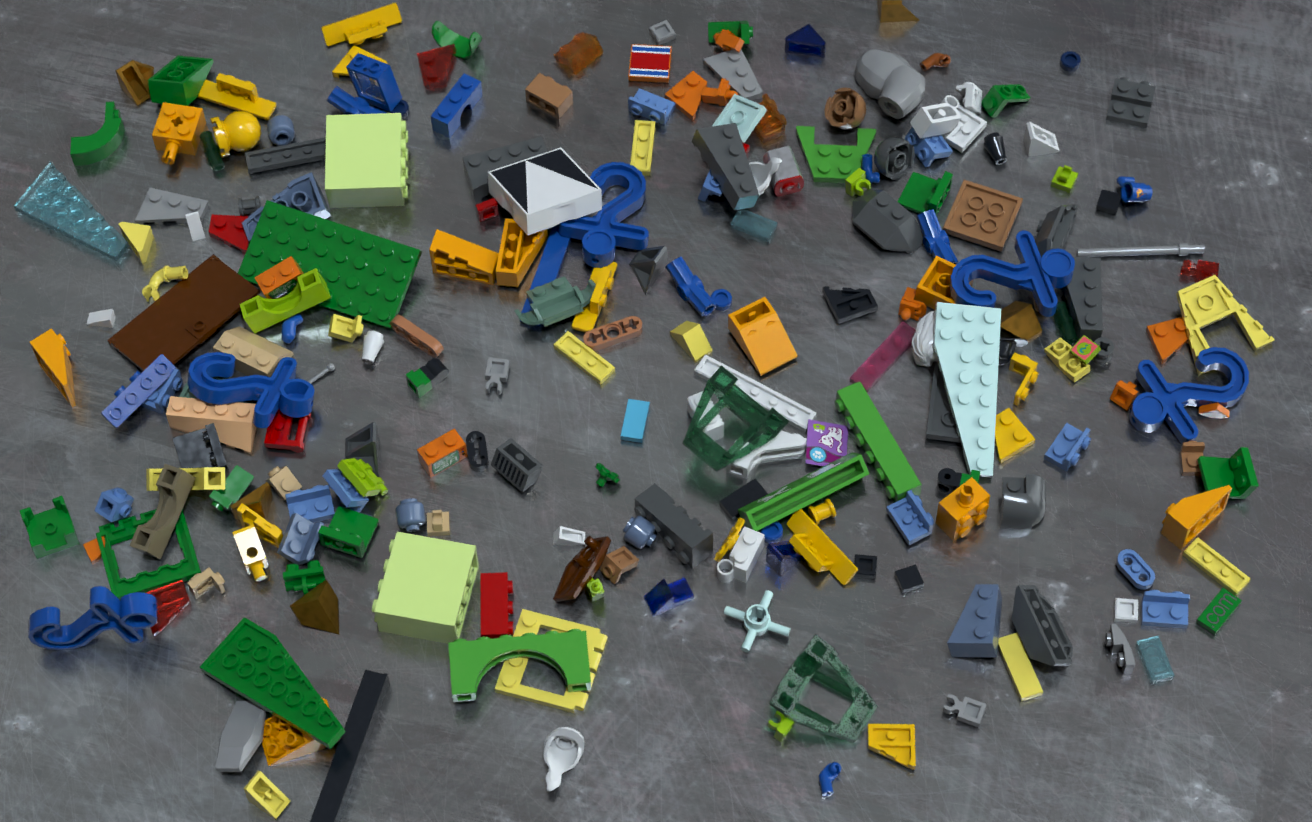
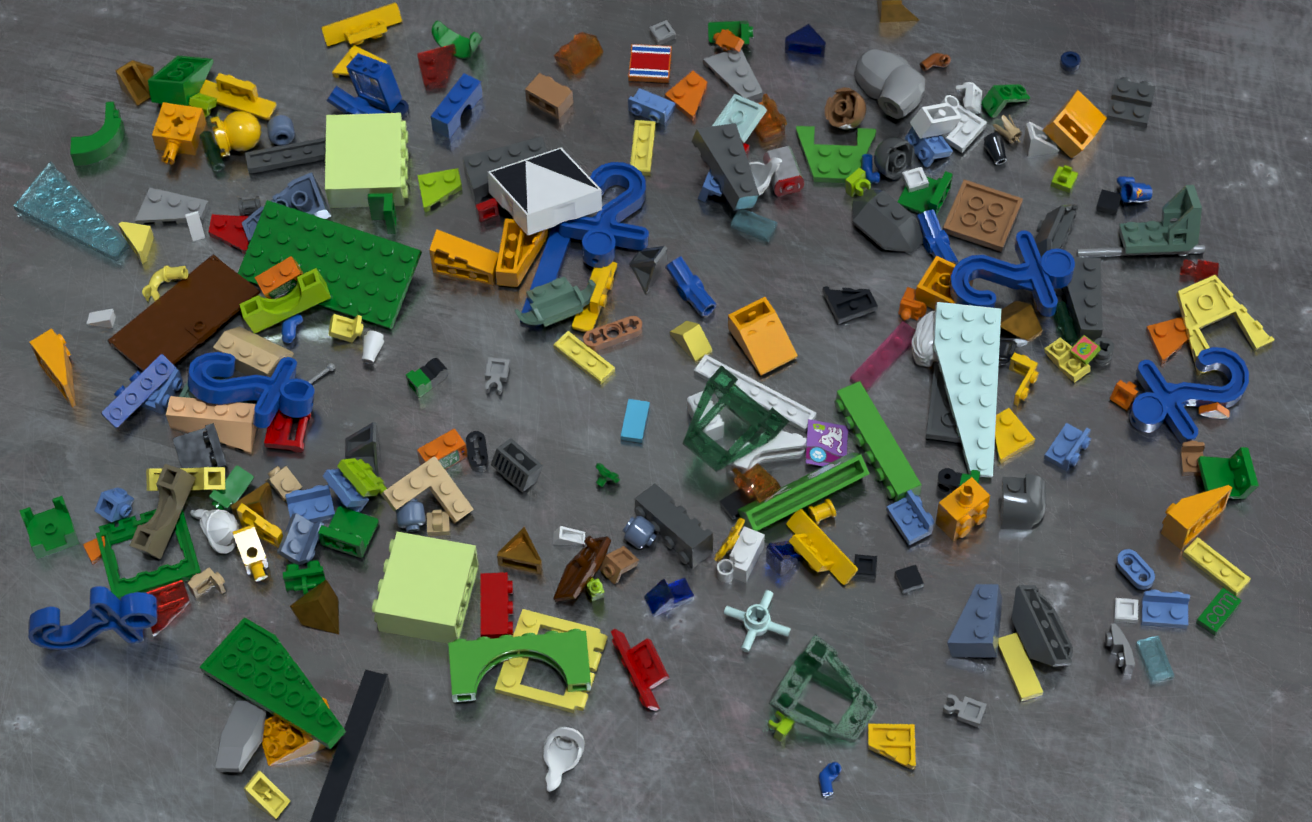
(203, 101): none -> lime tile
(218, 528): none -> white piece
(383, 208): none -> green panel
(416, 336): nougat beam -> none
(434, 477): none -> tan plate
(438, 186): none -> lime wing
(520, 554): none -> pearl gold slope
(644, 666): none -> red bracket
(718, 96): orange piece -> none
(722, 299): blue tile -> none
(756, 483): none -> clear orange bracket
(773, 532): blue tile -> none
(915, 179): none -> white tile
(1012, 133): none -> tan piece
(1075, 124): none -> light orange slope
(1167, 234): none -> sand green bracket

